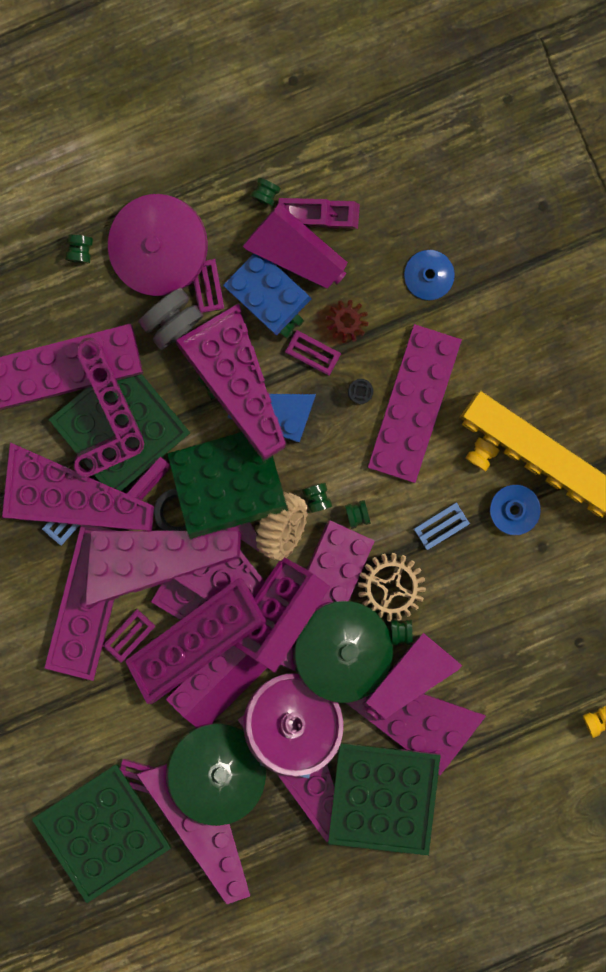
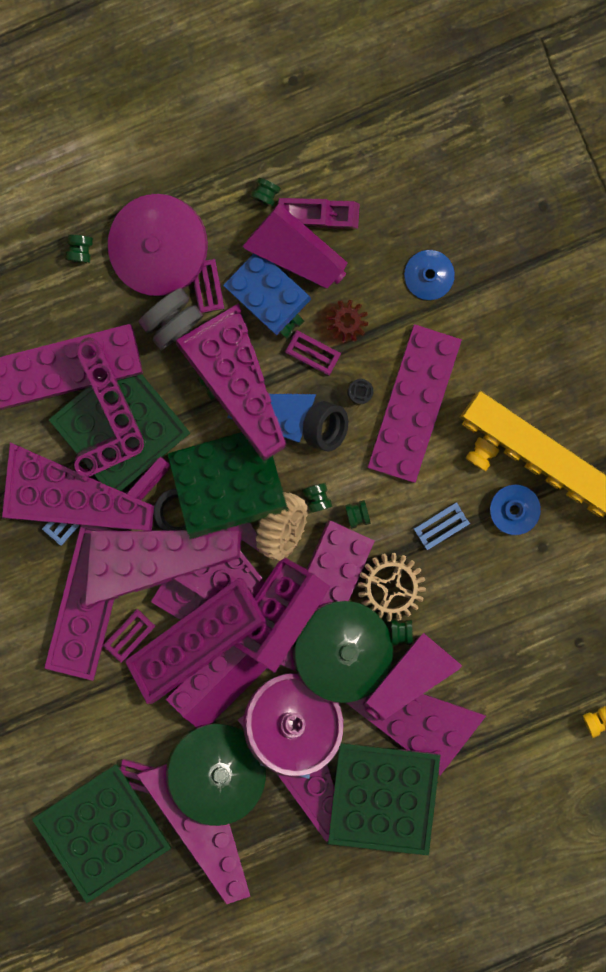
(314, 421): none -> black tyre

